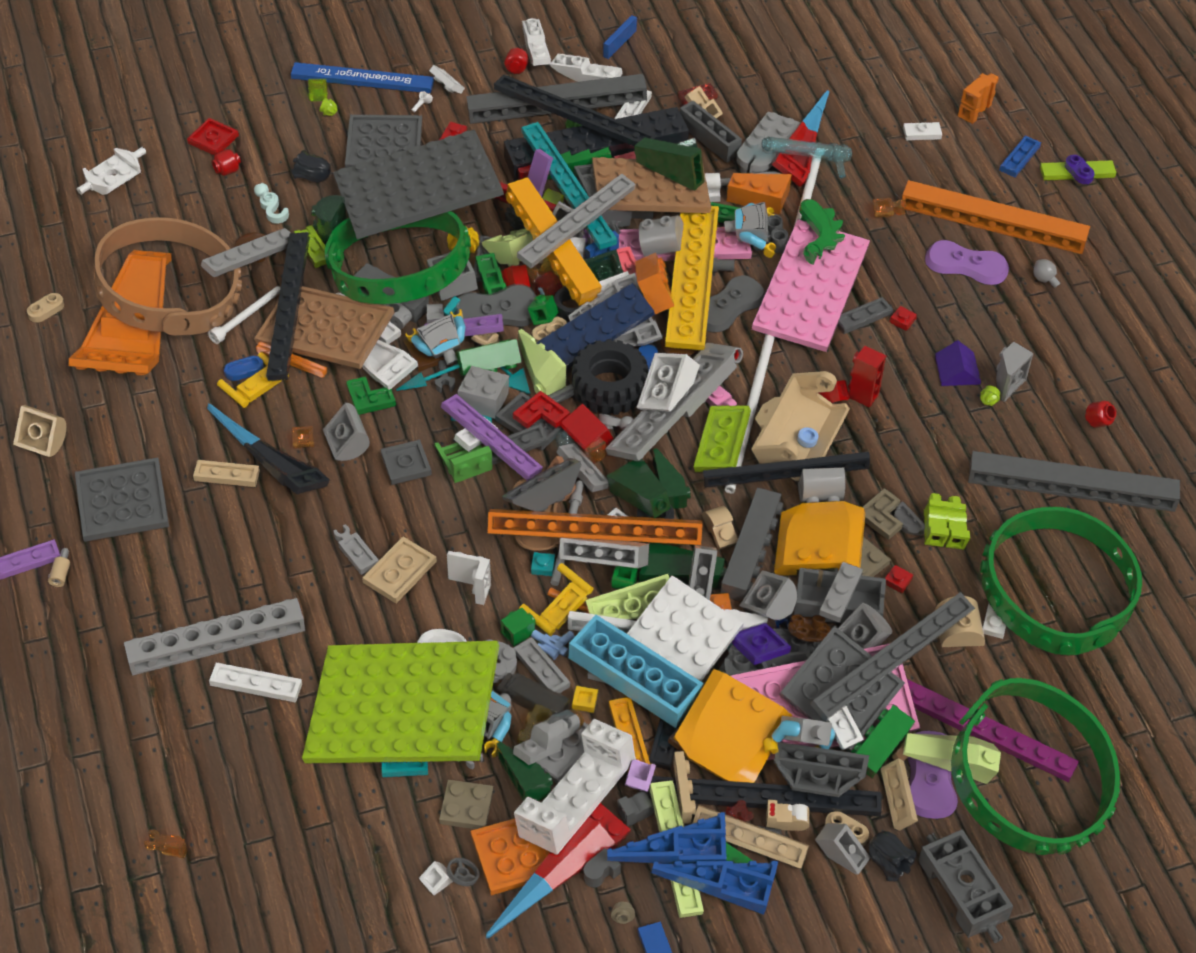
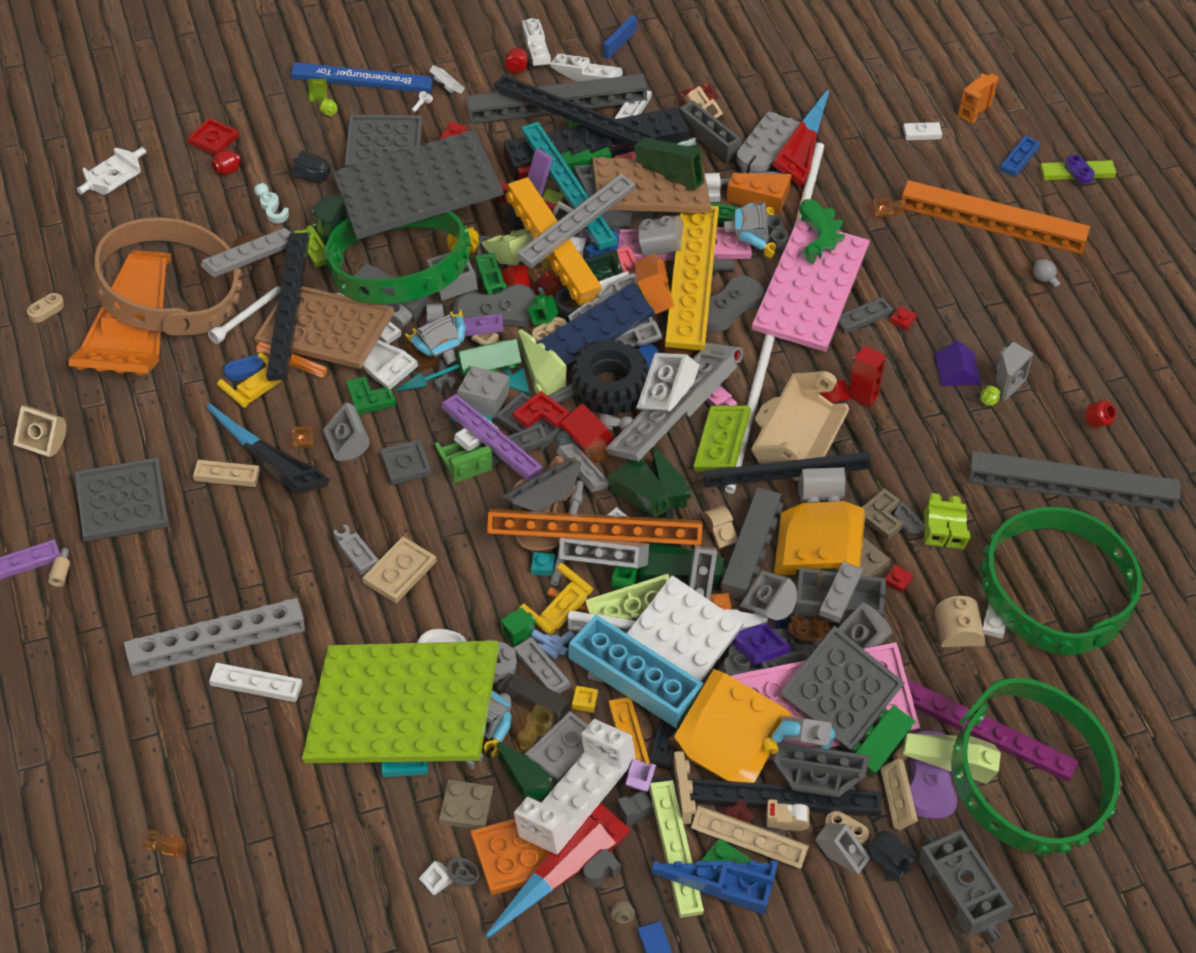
(452, 306): teal tile -> none
(472, 571): white bracket -> none
(548, 736): light grey plate -> none
(687, 844): blue wedge -> none
(807, 437): light blue tile -> none
(830, 152): clear light blue cylinder -> none
(845, 729): white plate -> none
(891, 656): dark grey plate -> none
(982, 266): medium lavender plate -> none

